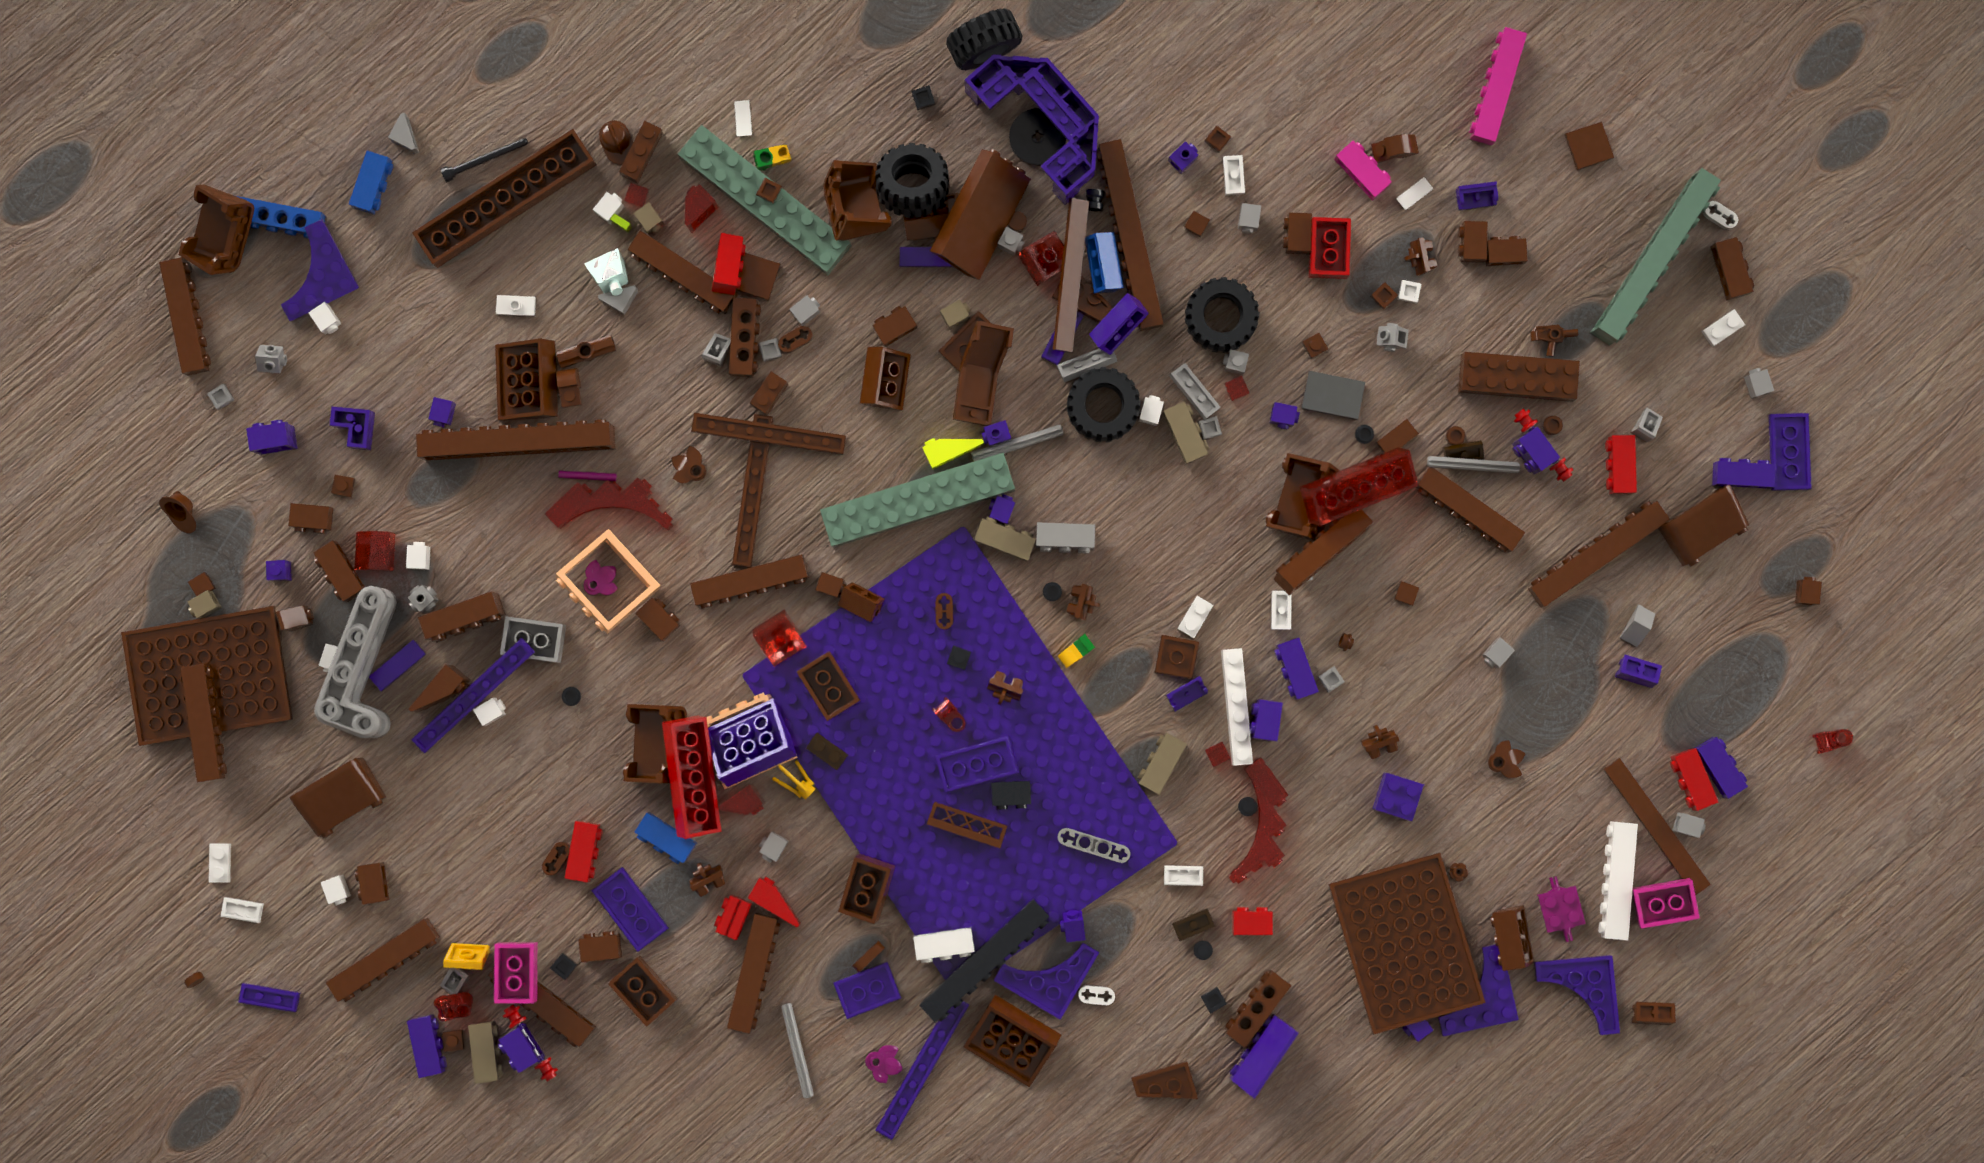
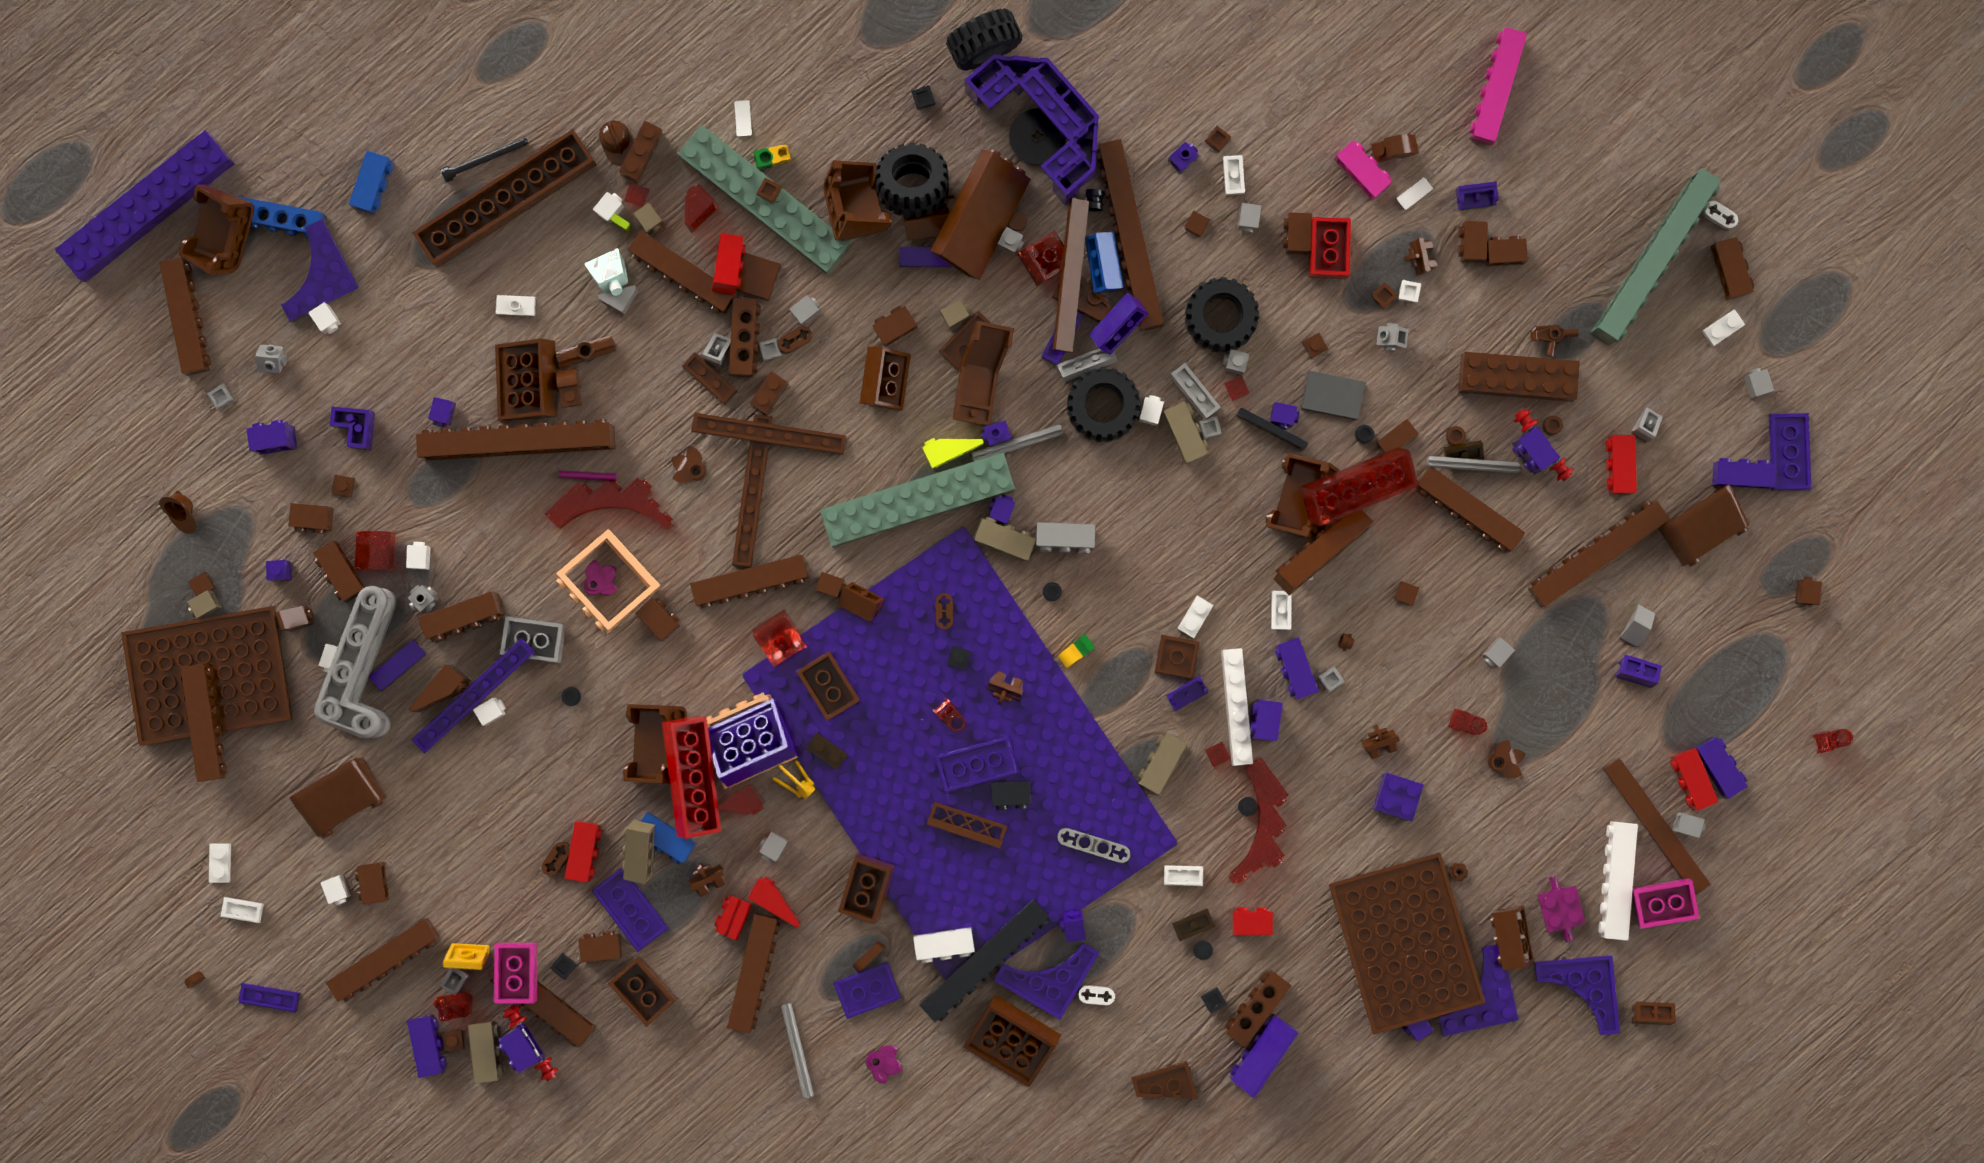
(144, 206): none -> dark purple brick
(403, 134): light grey slope -> none
(638, 851): none -> dark tan brick
(709, 378): none -> reddish brown tile
(920, 1071): dark purple tile -> none
(1085, 602): reddish brown hips -> none
(1272, 429): none -> black tile
(1464, 722): none -> clear red piece
(1589, 146): reddish brown tile -> none

